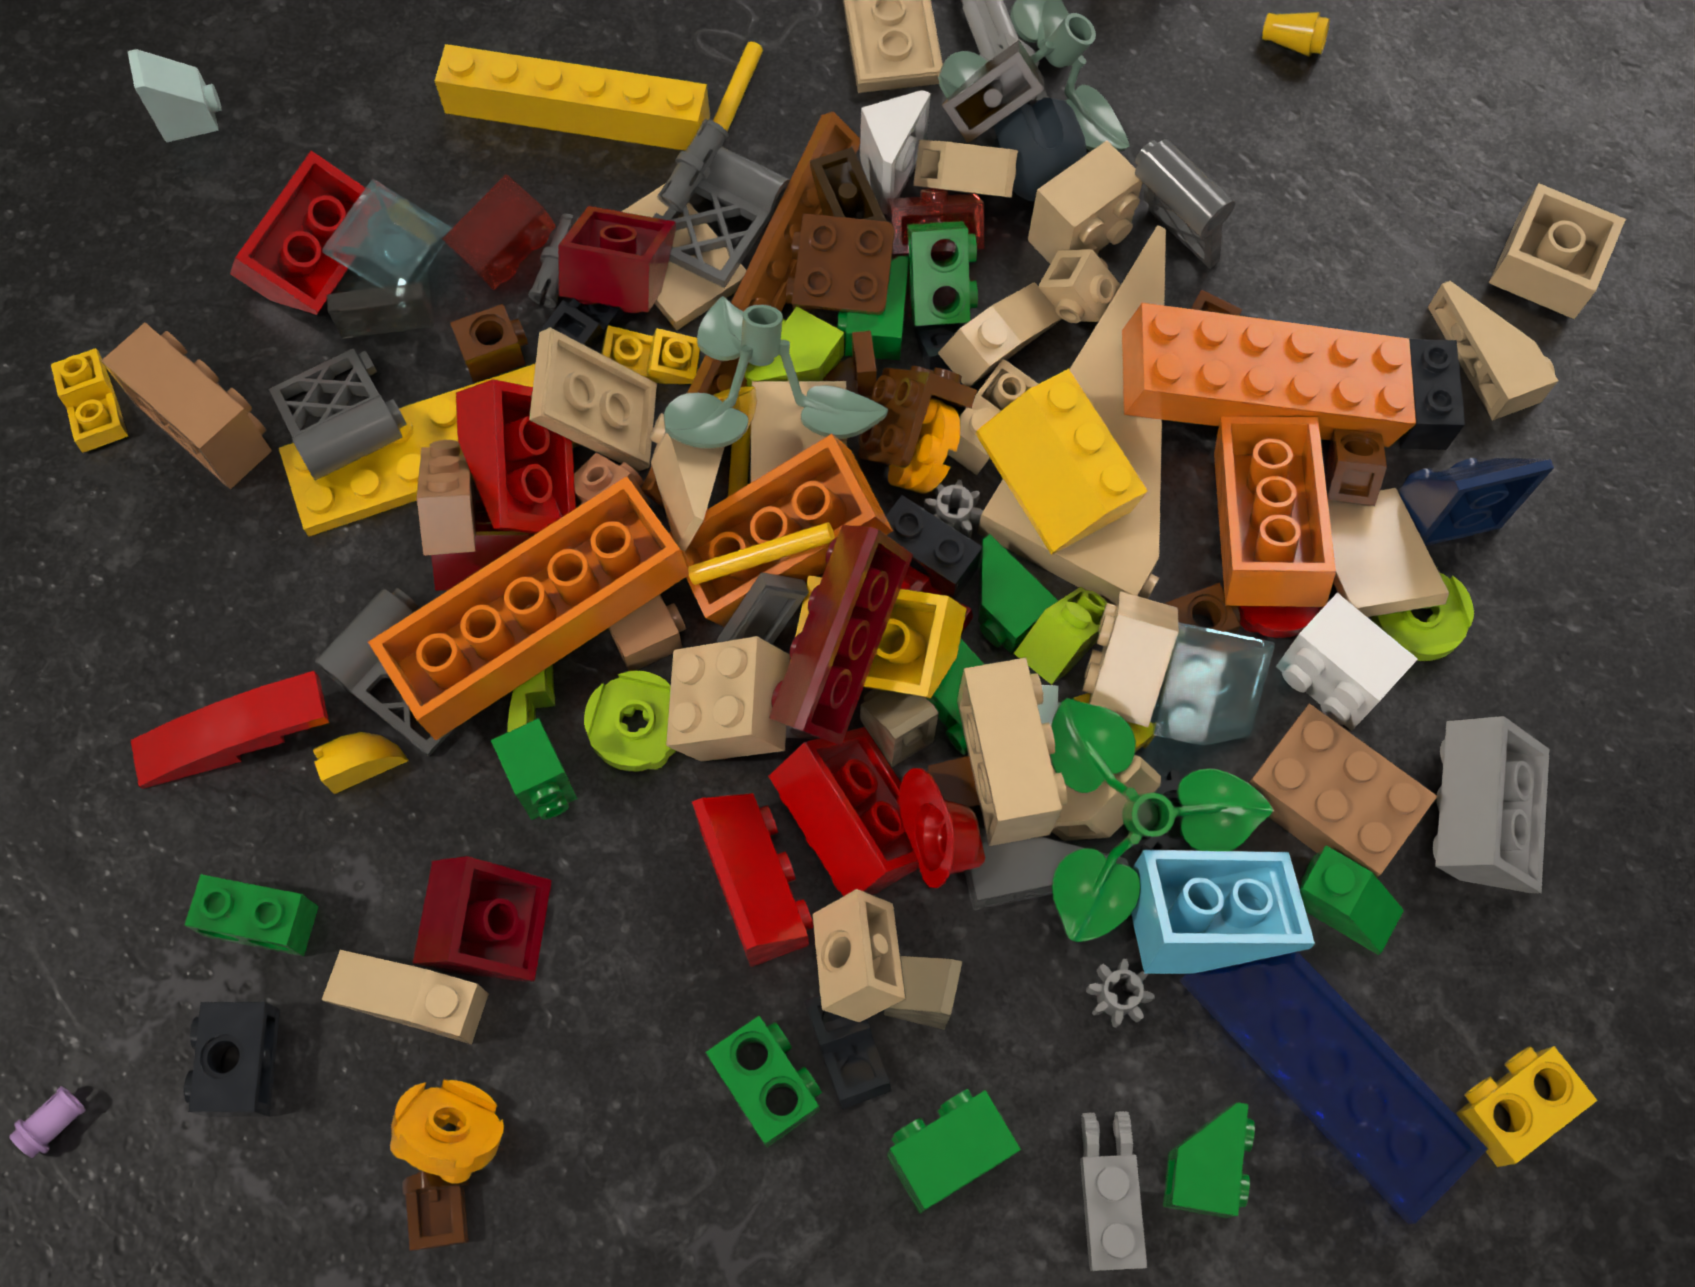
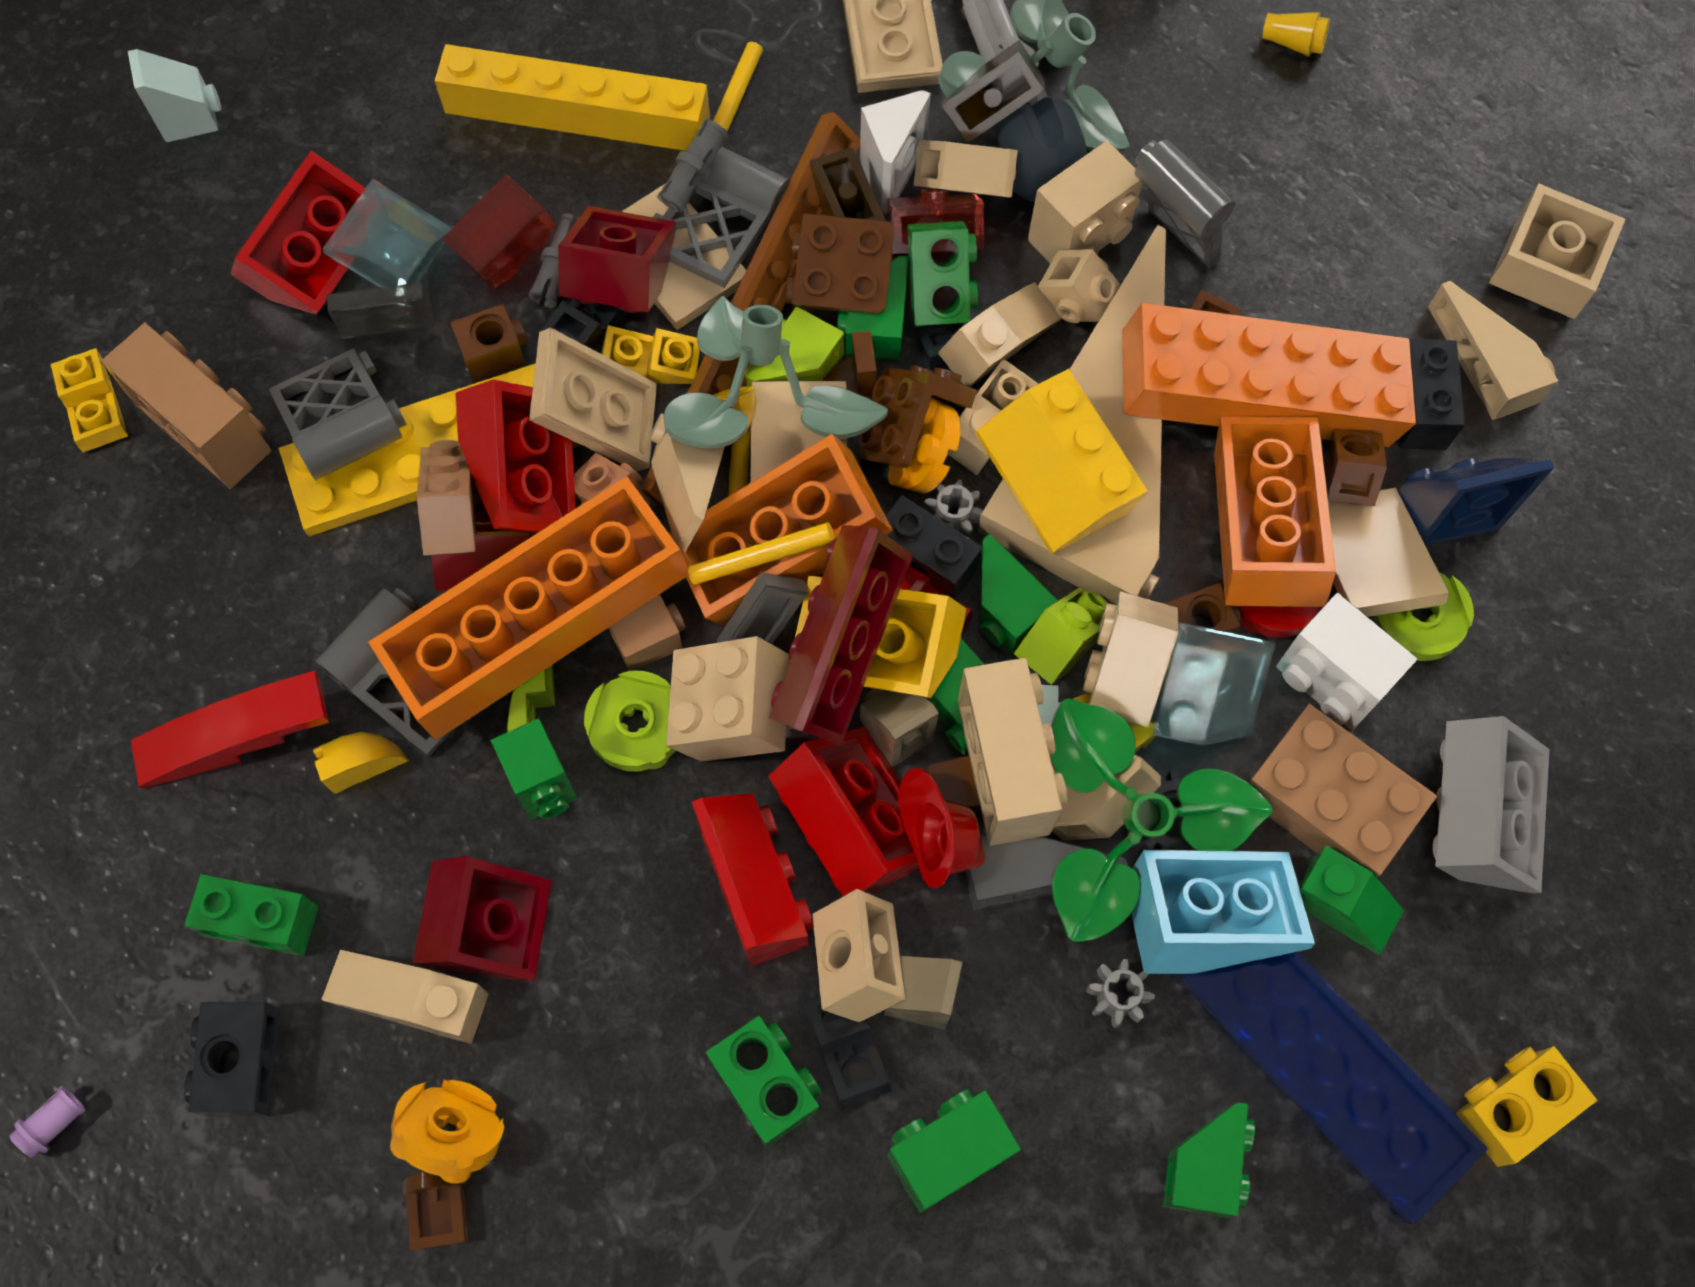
(1112, 1198): light grey hinge -> none

